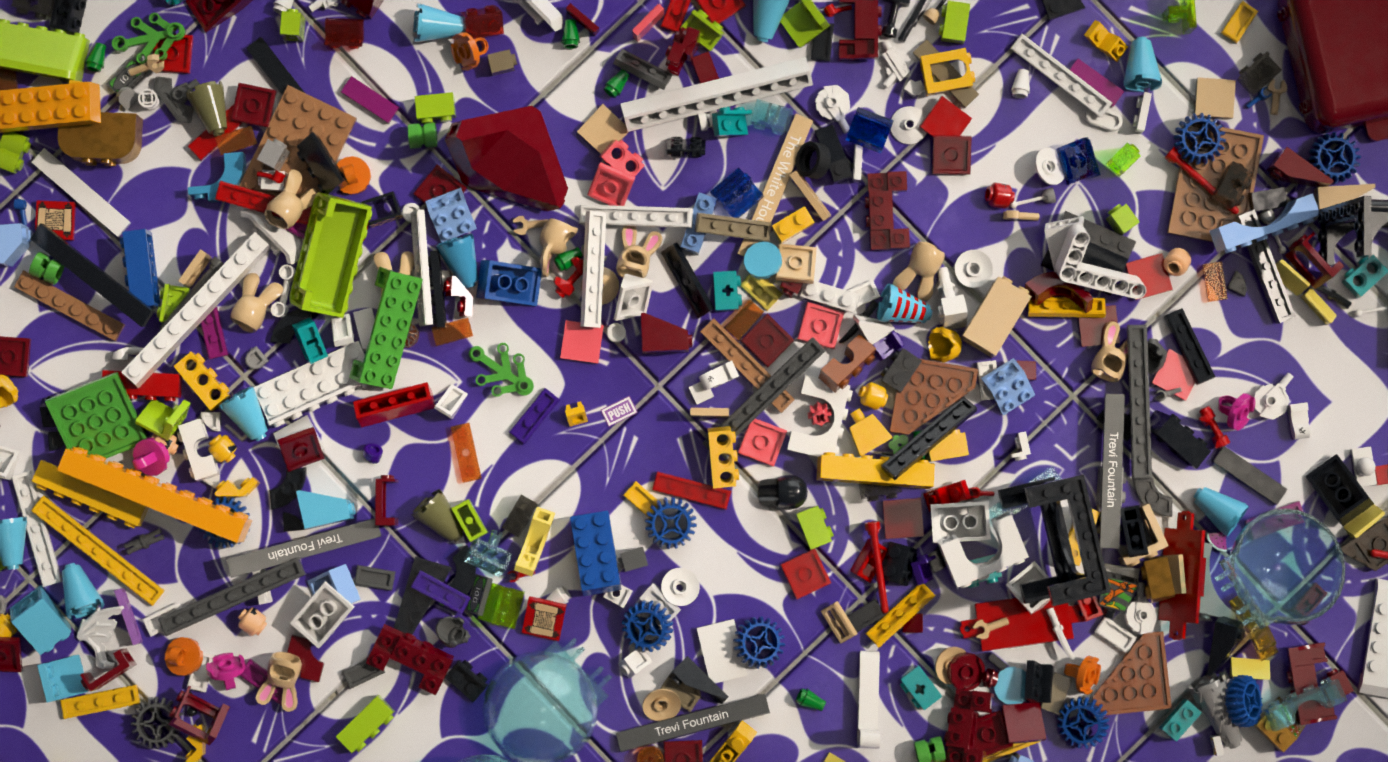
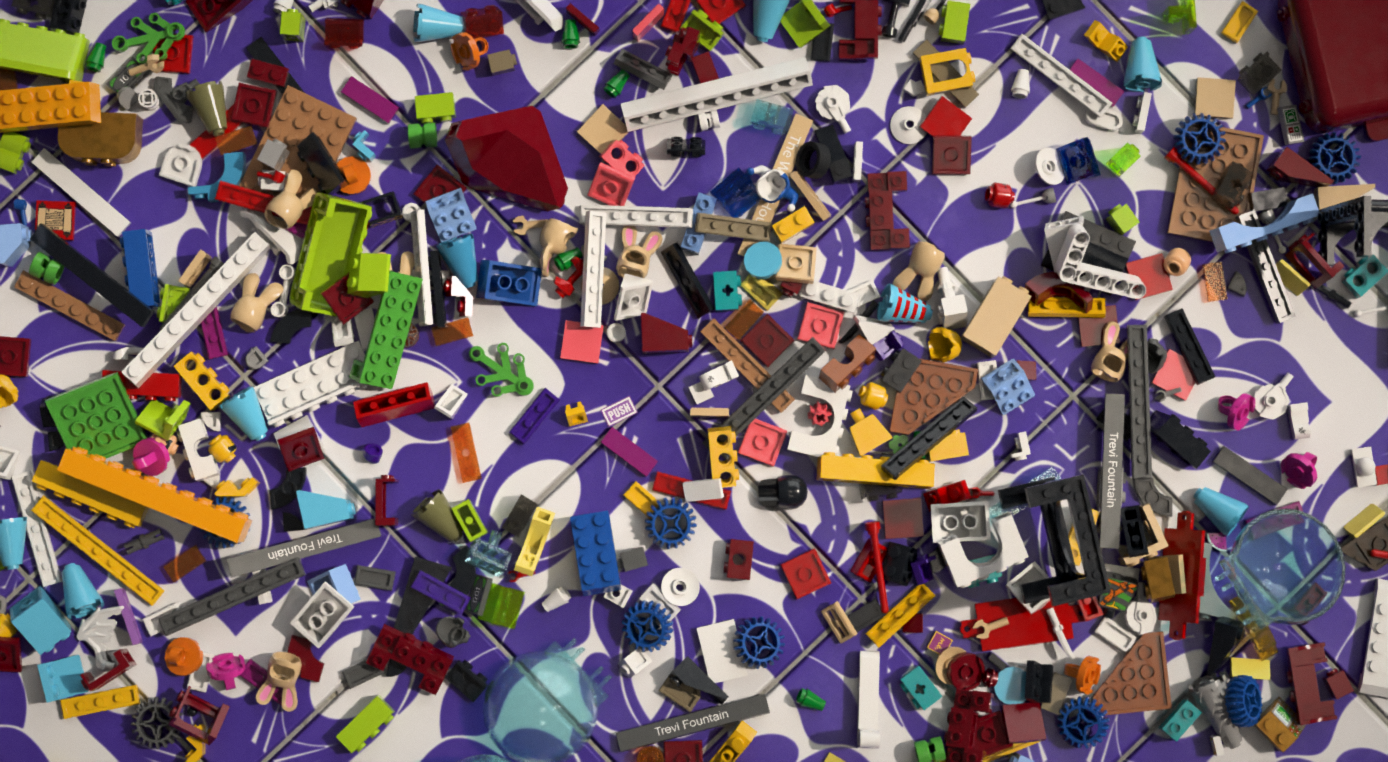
(182, 164): none -> white tile
(184, 564): none -> clear orange tile
(252, 621): light nougat head -> none
(268, 73): none -> dark red plate
(309, 340): teal brick -> none
(343, 304): none -> dark red tile
(363, 151): none -> medium azure bracket
(368, 274): none -> lime slope
(395, 668): none -> black tile
(544, 618): tile -> none
(629, 451): none -> magenta tile
(661, 710): tan dish -> none
(703, 489): none -> white tile
(730, 122): teal bracket -> none
(744, 548): none -> dark red brick
(774, 185): none -> white piece
(814, 527): lime brick -> none
(869, 130): clear blue bracket -> none
(897, 67): white piece -> none
(939, 642): none -> magenta tile
(980, 261): white dish -> none
(1016, 215): tan bar -> none
(1207, 418): red piece -> none
(1283, 713): clear light blue arch -> none
(1290, 124): none -> tile
(1300, 469): none -> dark pink tile
(1319, 307): light yellow slope -> none
(1339, 490): black slope -> none

